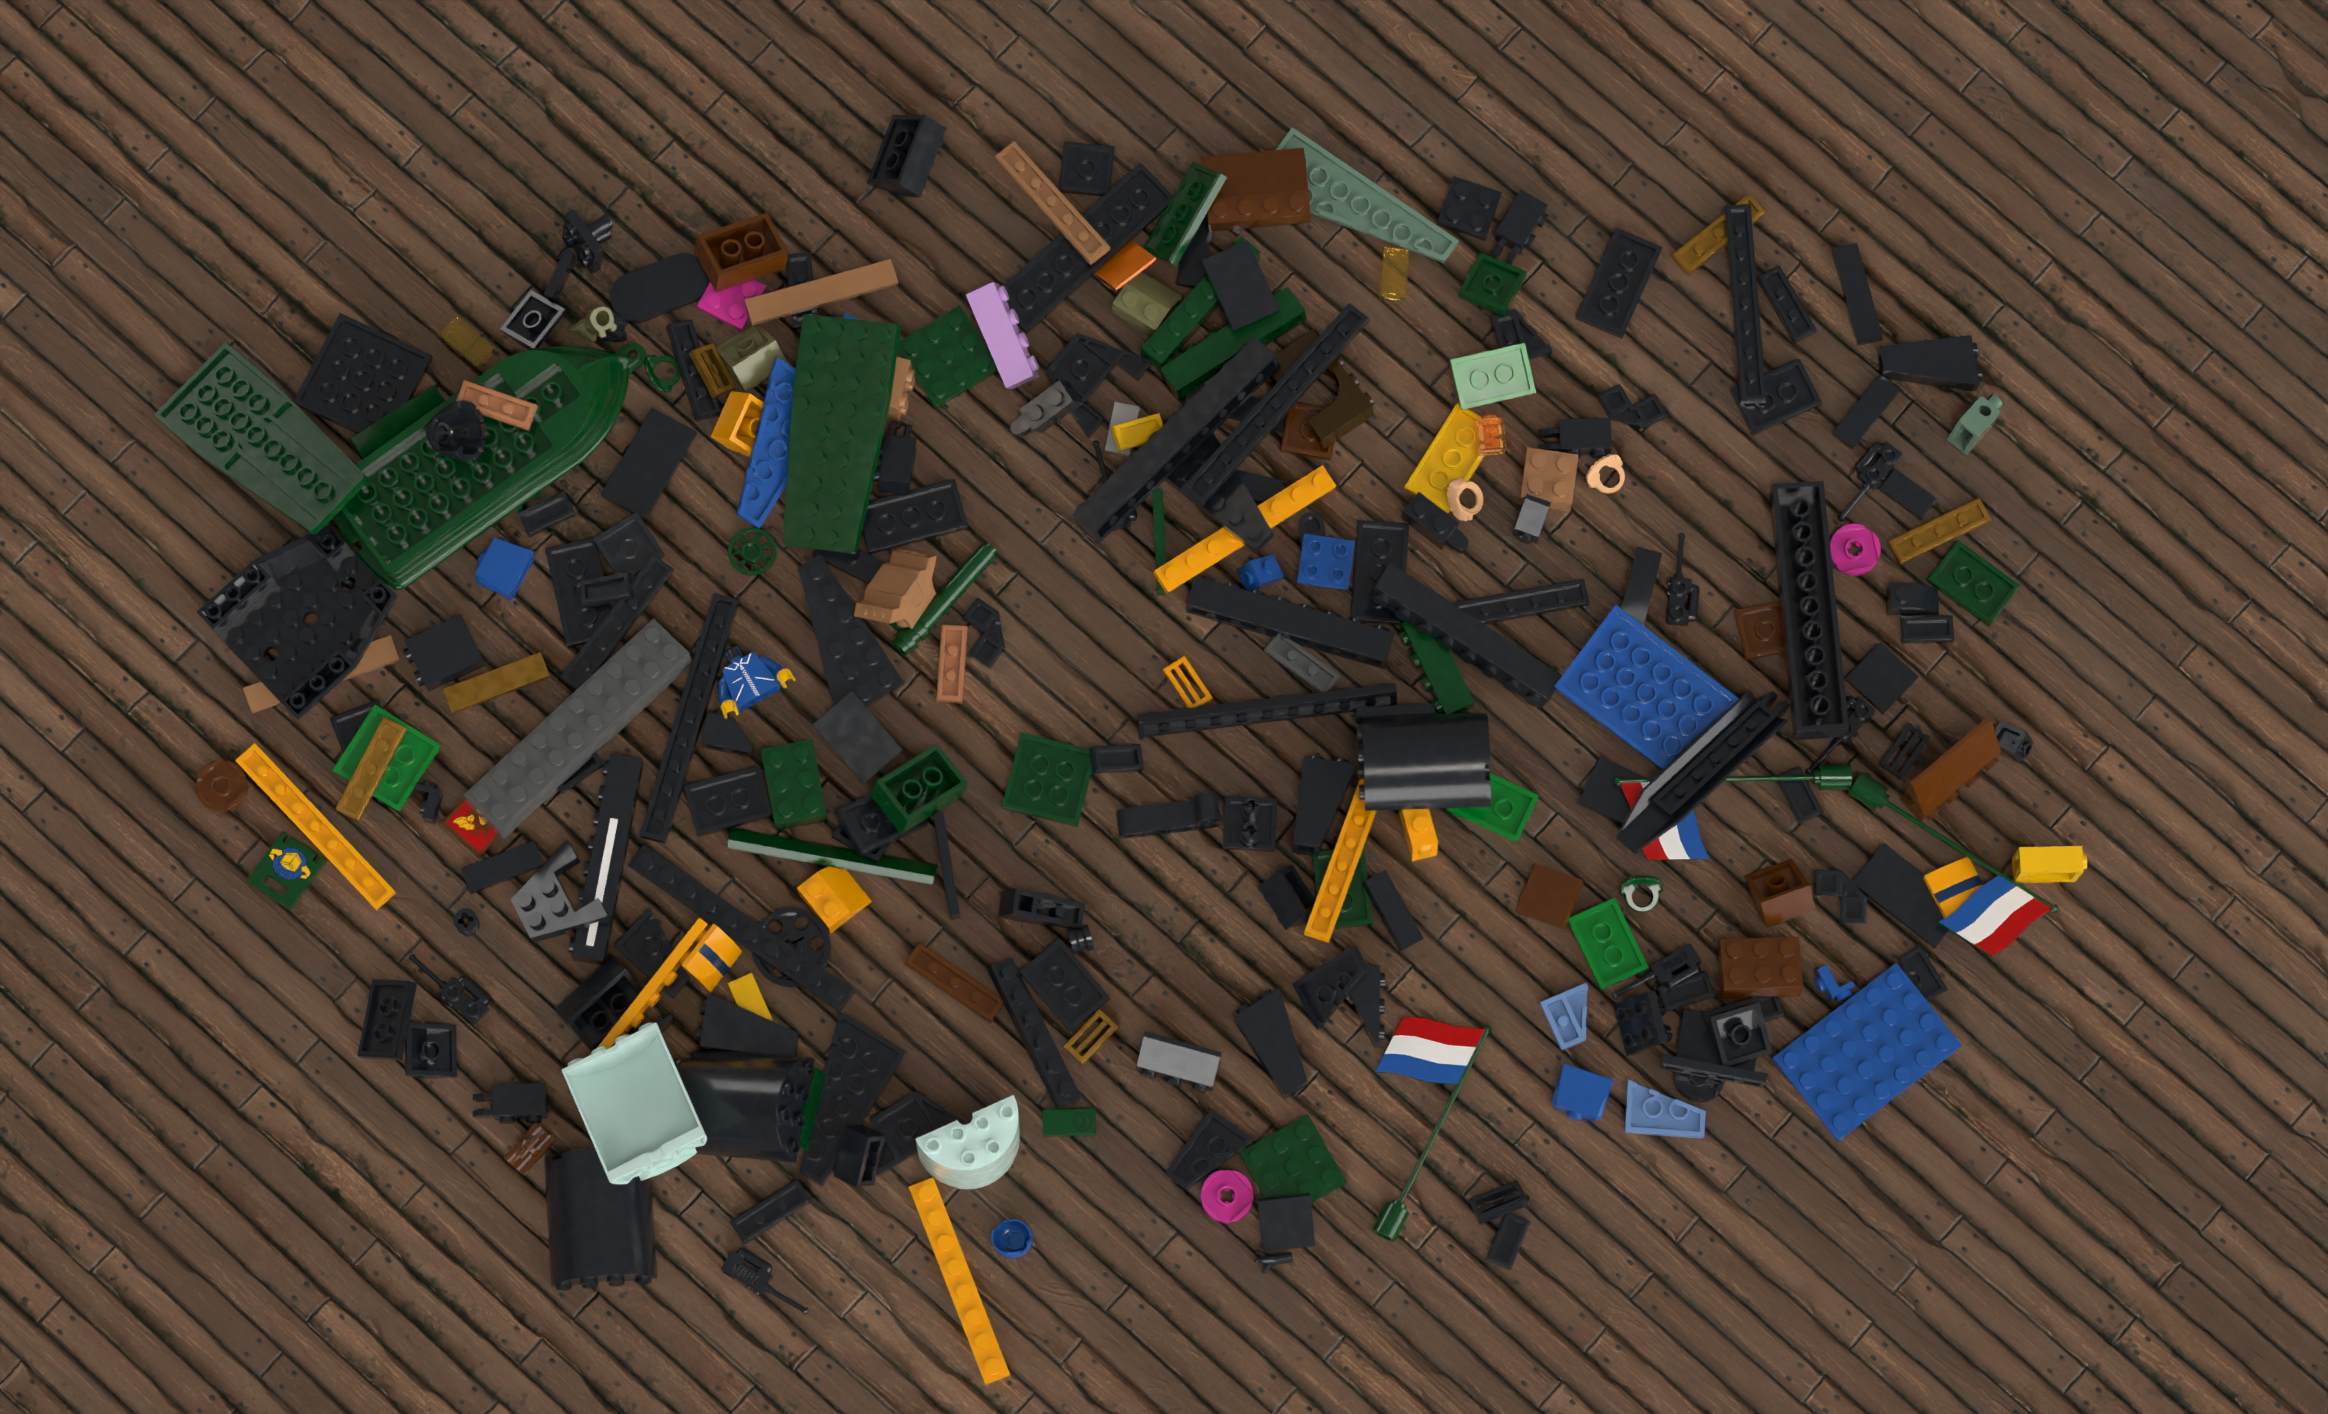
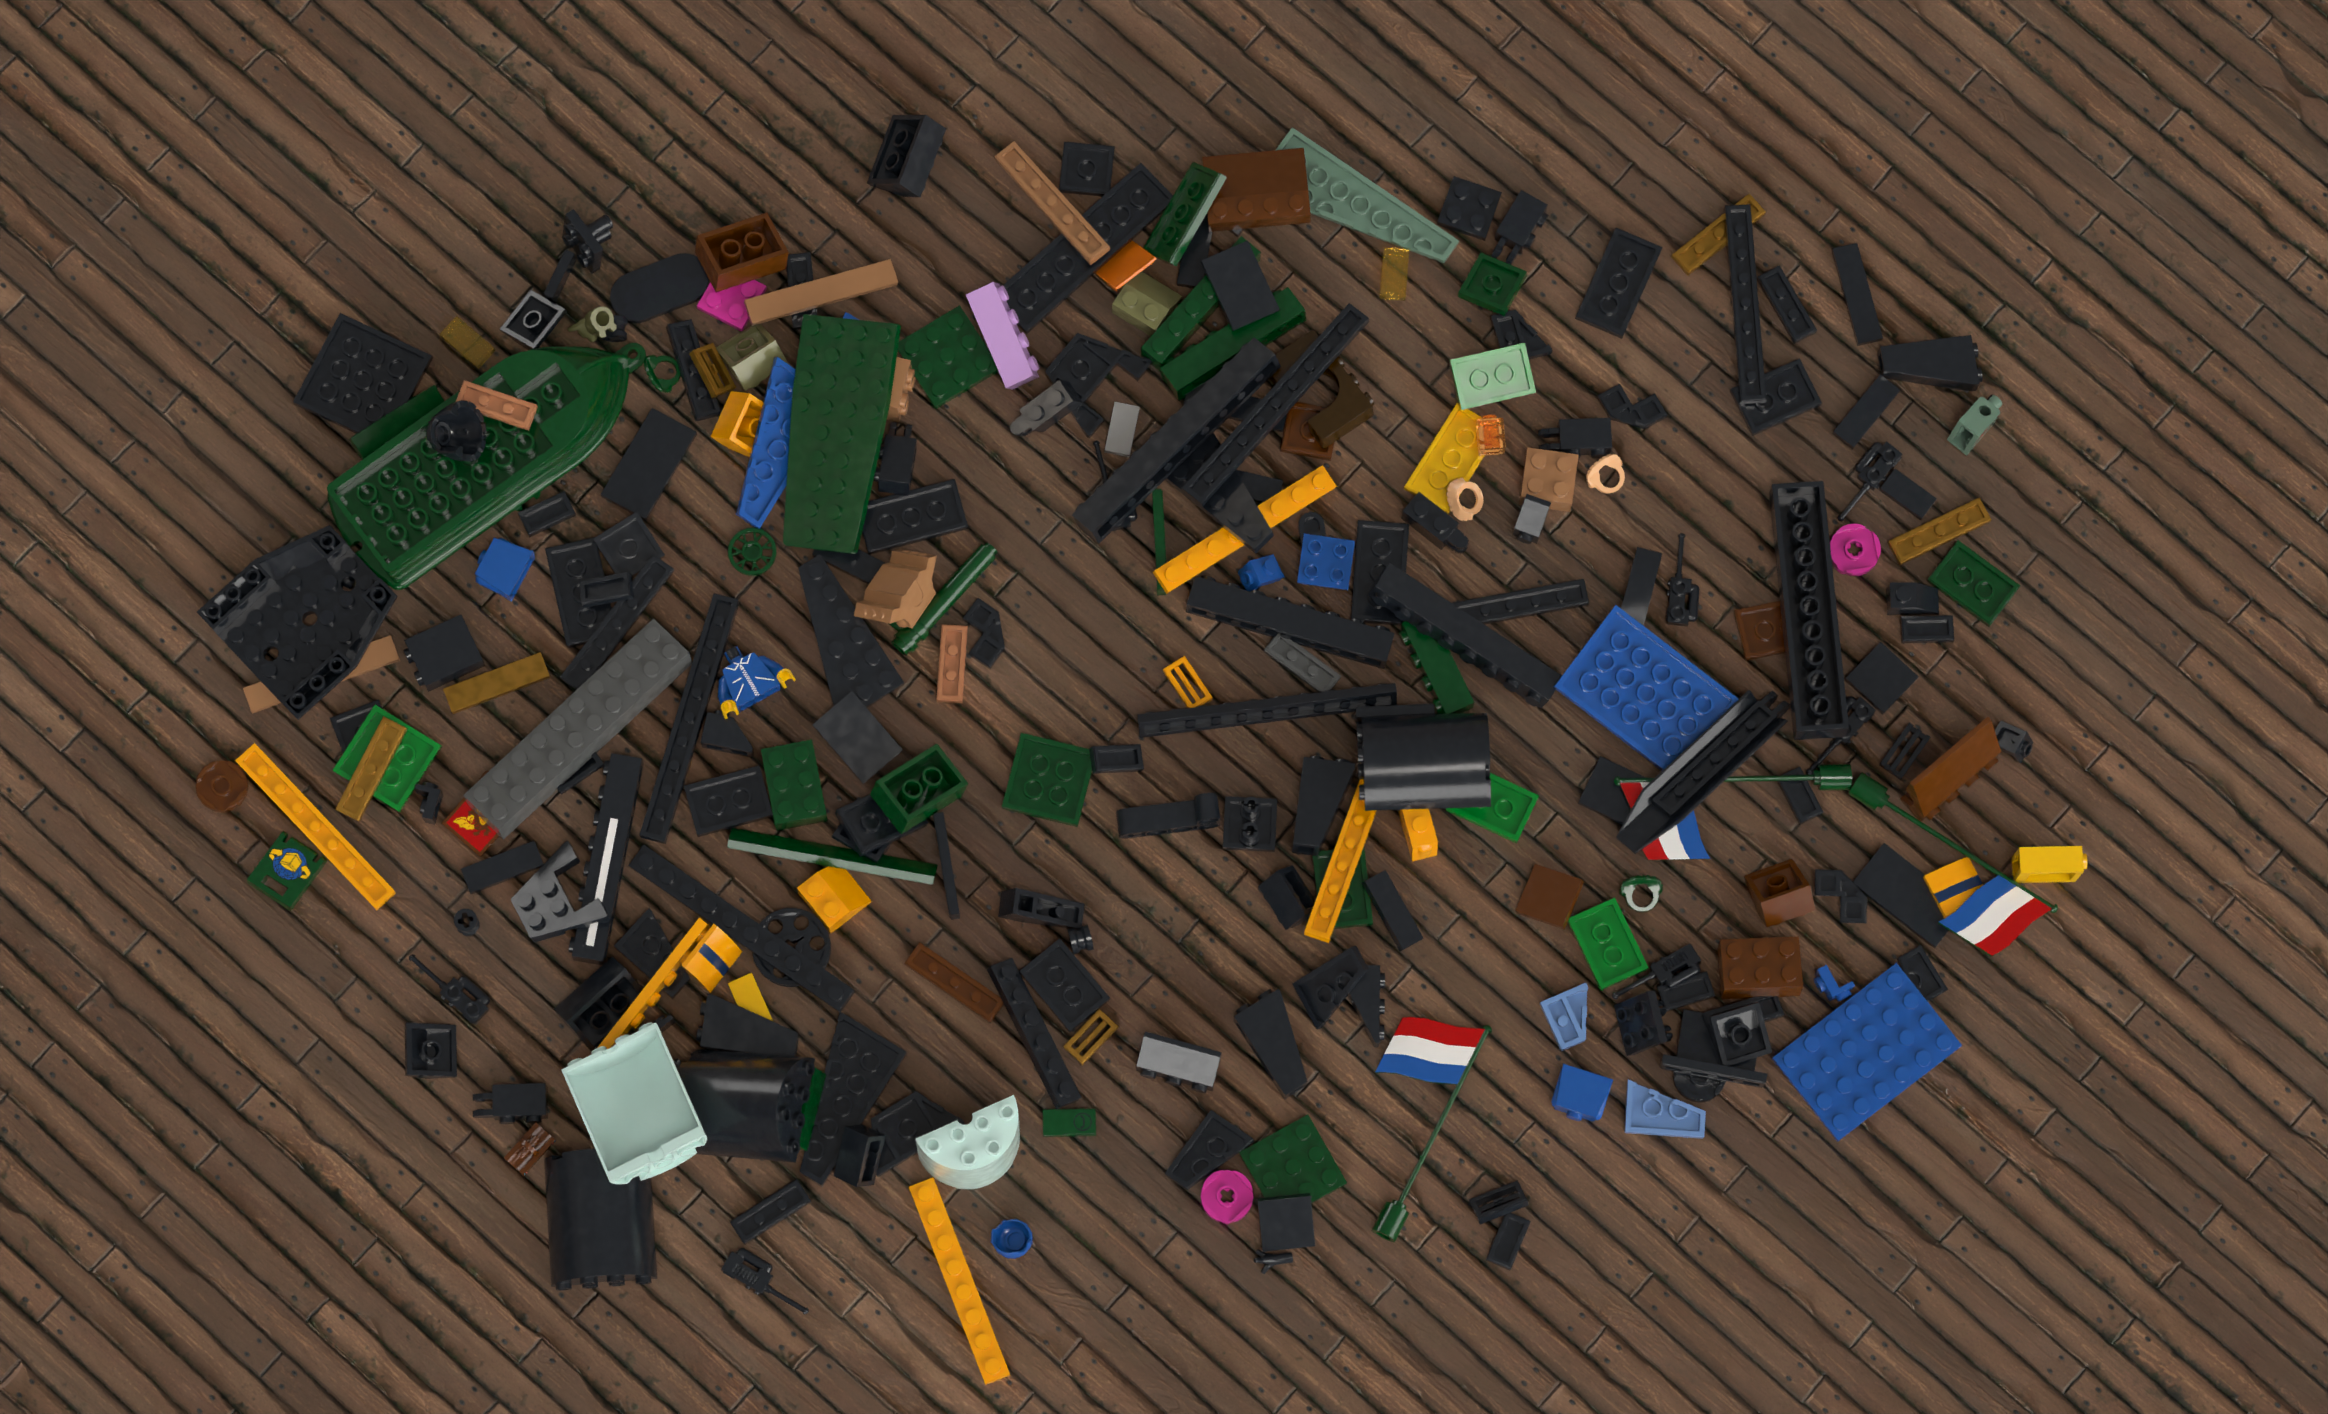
(261, 440): dark green wing -> none
(387, 1019): black tile -> none
(1135, 432): yellow tile -> none

